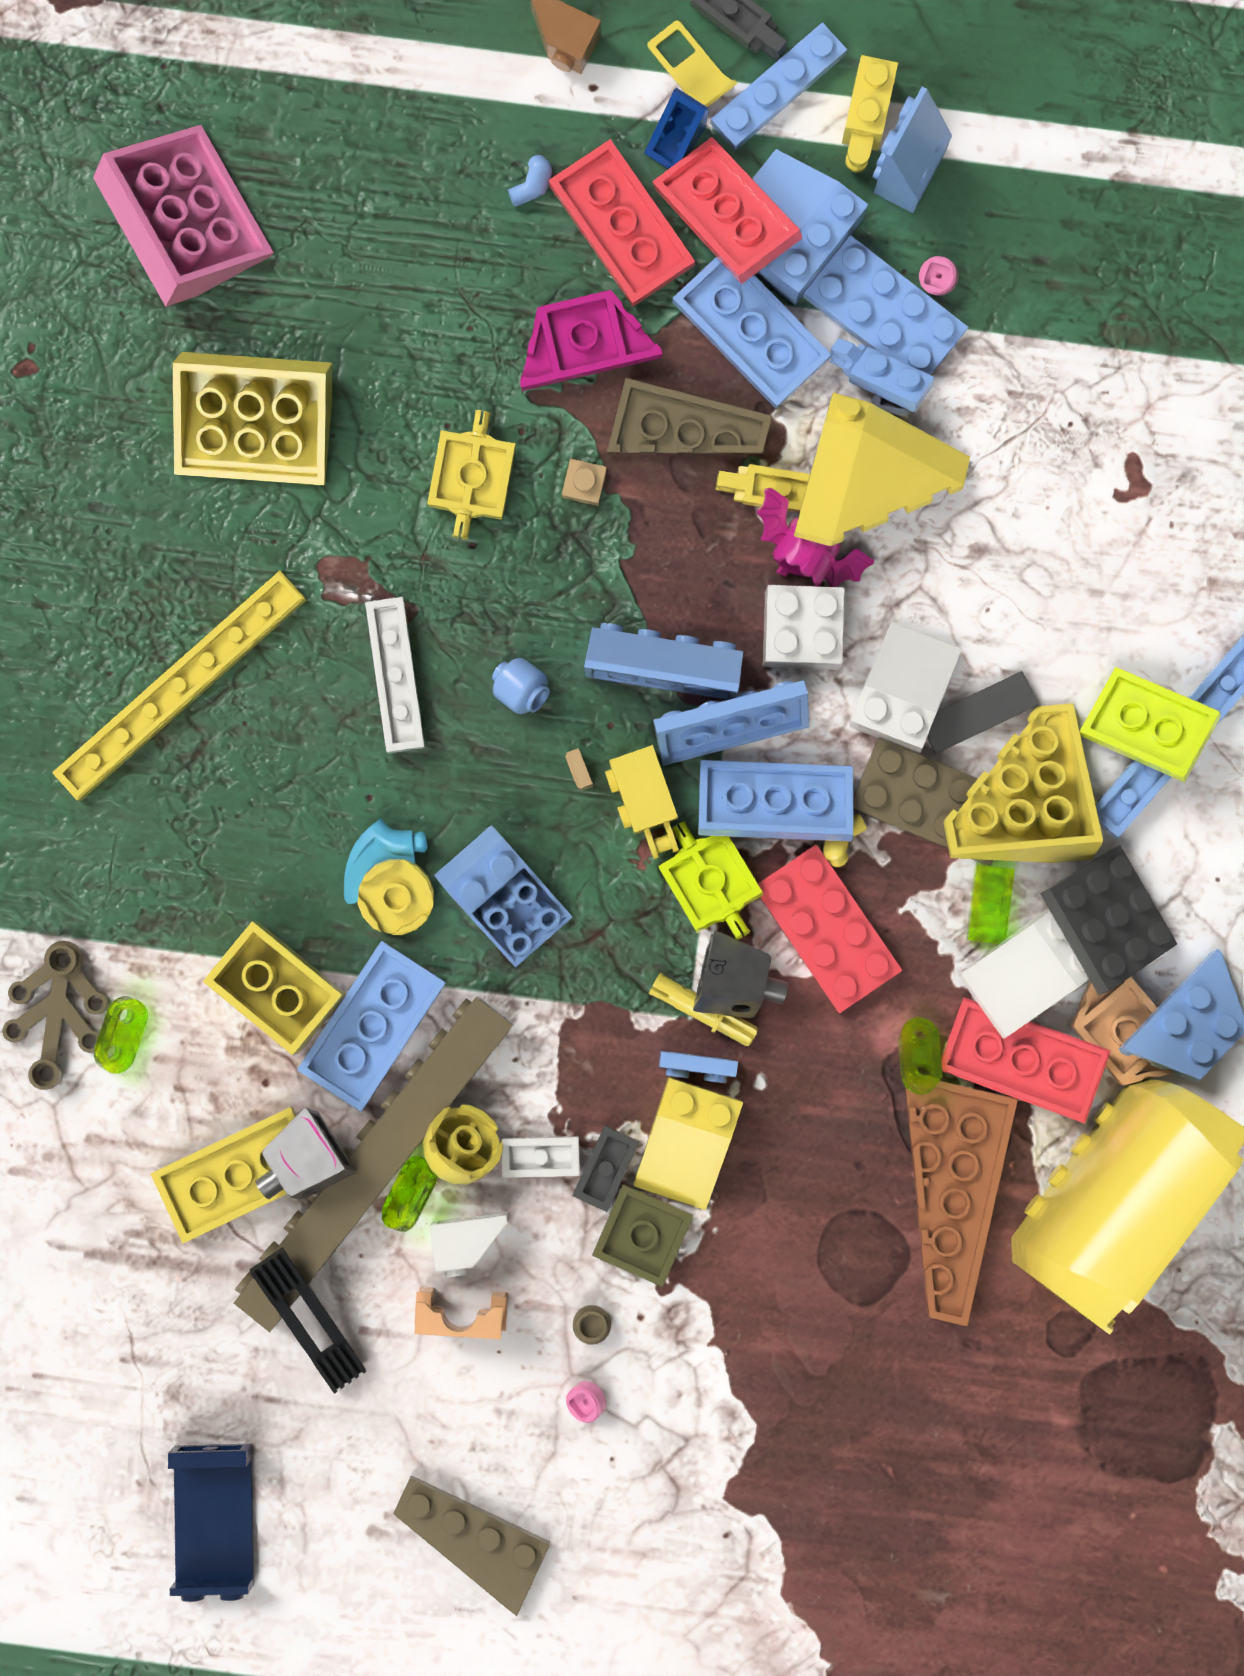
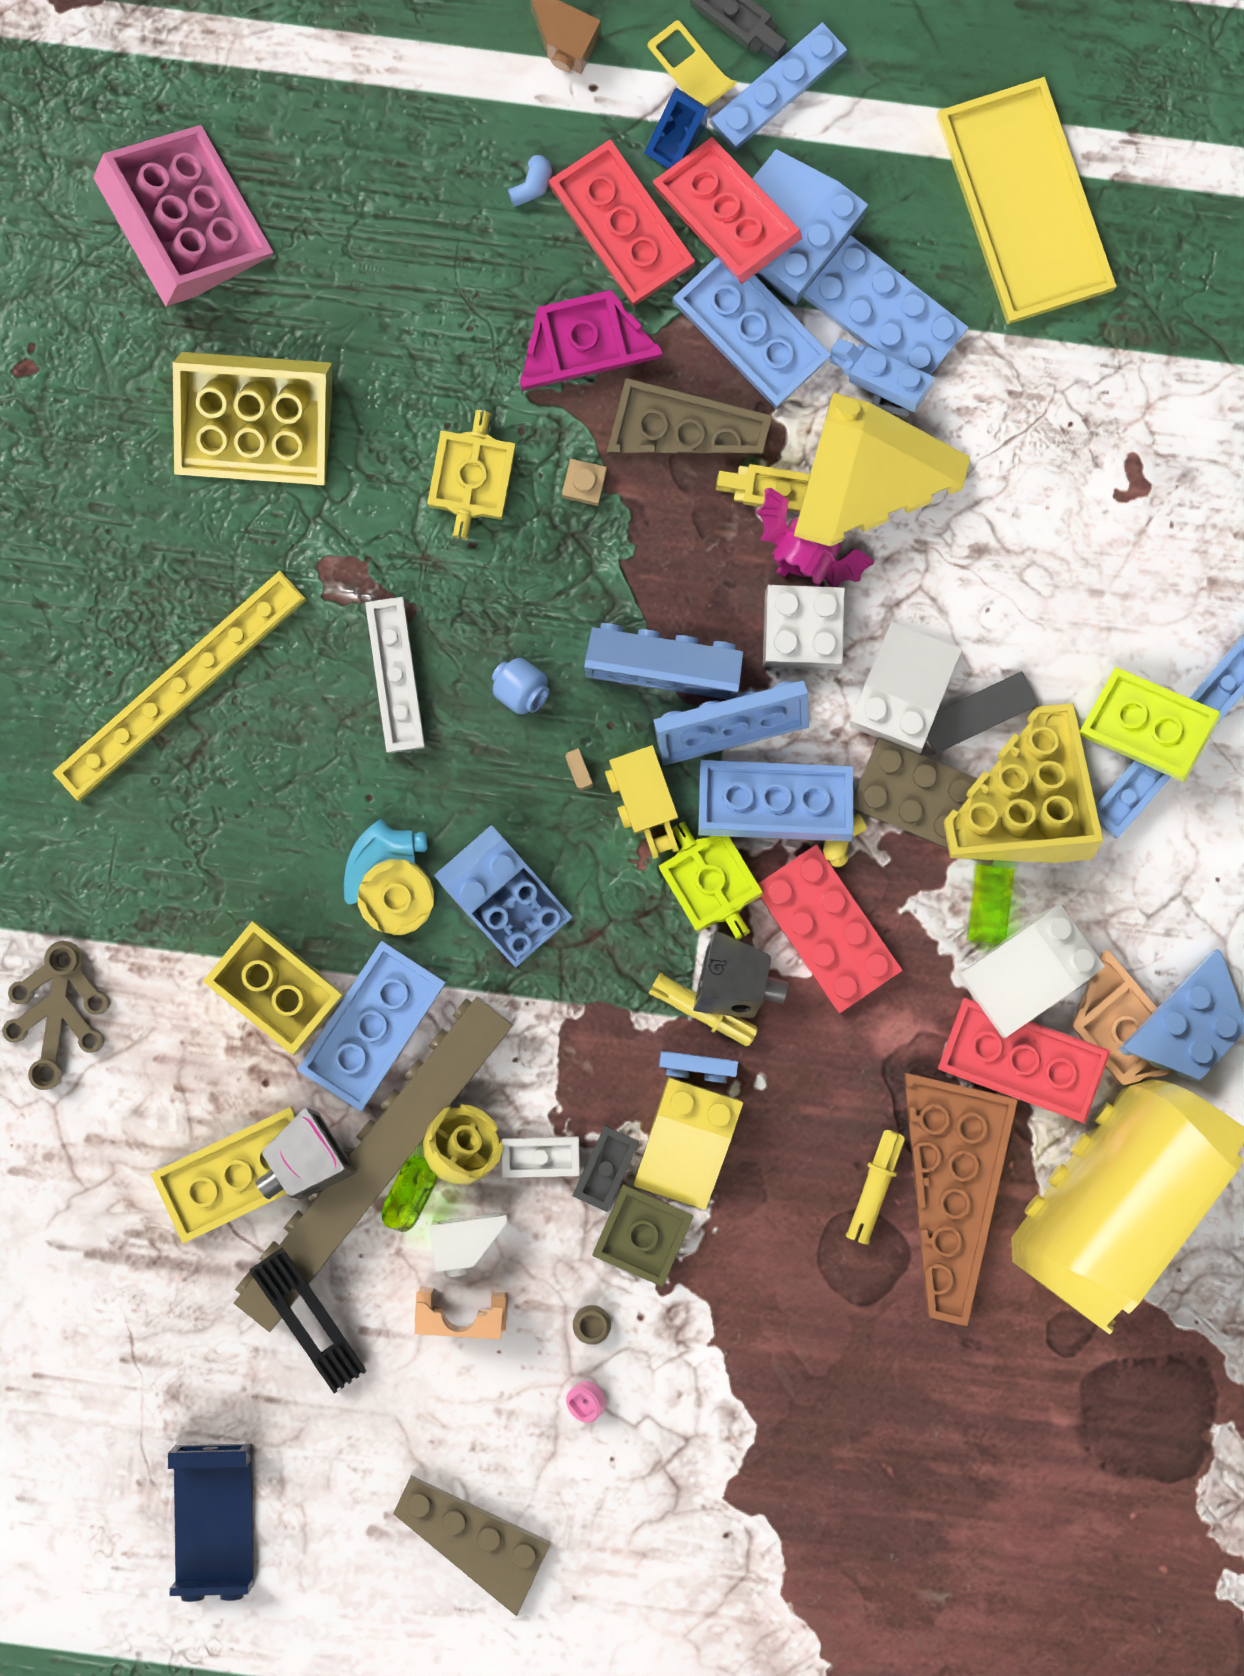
(122, 1034): clear neon green plate -> none
(868, 110): light yellow brick -> none
(876, 1185): none -> light yellow axle
(912, 152): light blue slope -> none
(920, 1053): clear neon green plate -> none
(938, 275): bright pink tile -> none
(1026, 200): none -> light yellow tile
(1109, 919): dark grey plate -> none

